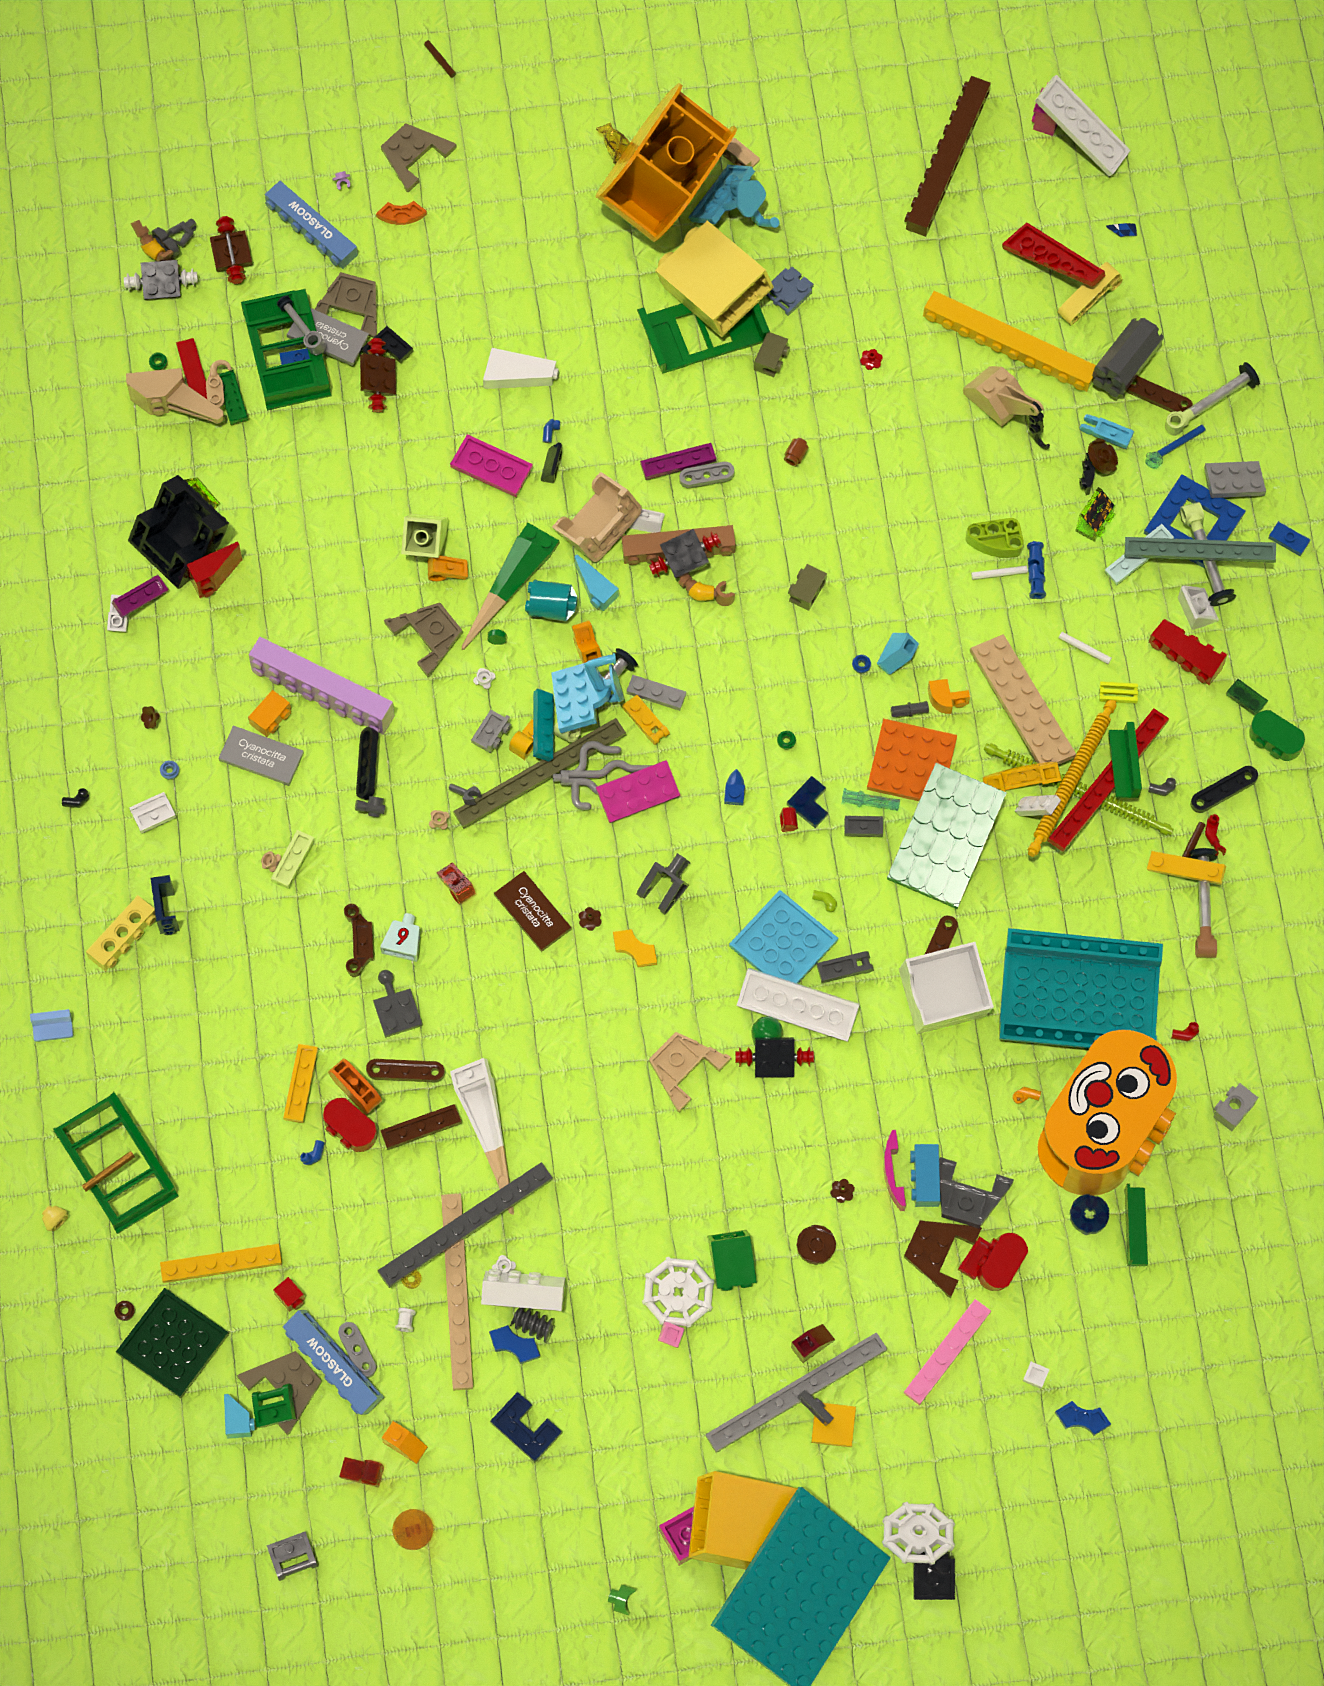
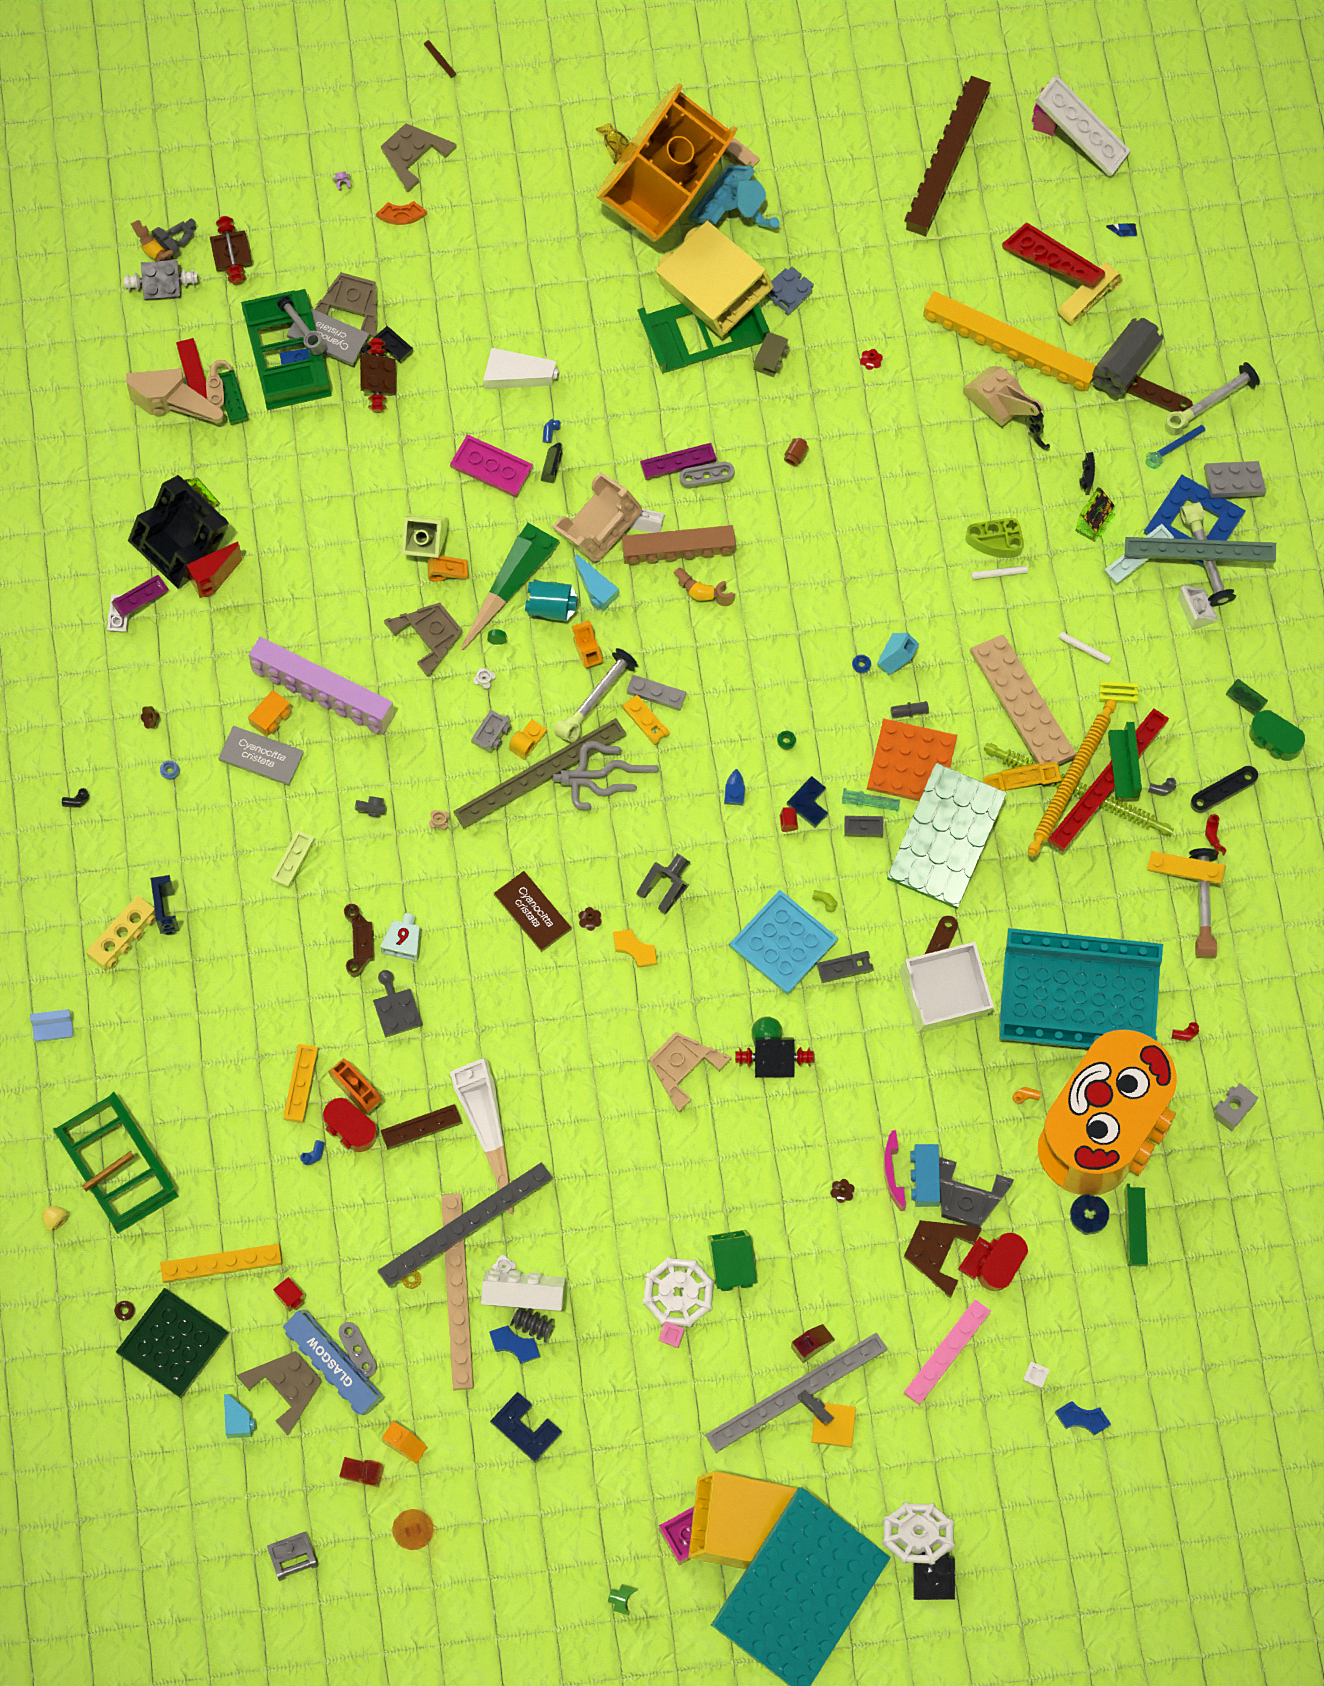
(152, 812): white plate -> none
(158, 357): green plate -> none
(270, 861): tan plate -> none
(274, 1412): green plate -> none
(311, 225): medium blue brick -> none
(367, 763): black plate -> none
(405, 1070): reddish brown plate -> none
(405, 1320): white bush -> none
(457, 882): clear red plate -> none
(467, 794): dark grey bar -> none
(543, 725): teal plate -> none
(582, 690): medium azure plate -> none
(637, 791): dark pink plate -> none
(684, 553): black plate -> none
(798, 1004): white plate -> none
(807, 587): olive brick -> none
(816, 1244): reddish brown tile -> none
(943, 699): light orange brick -> none
(1036, 570): blue piece -> none
(1037, 805): white plate -> none
(1102, 456): reddish brown tile -> none
(1107, 430): medium azure hinge -> none
(1188, 651): red wedge -> none
(1194, 839): reddish brown piece -> none
(1289, 539): blue plate -> none

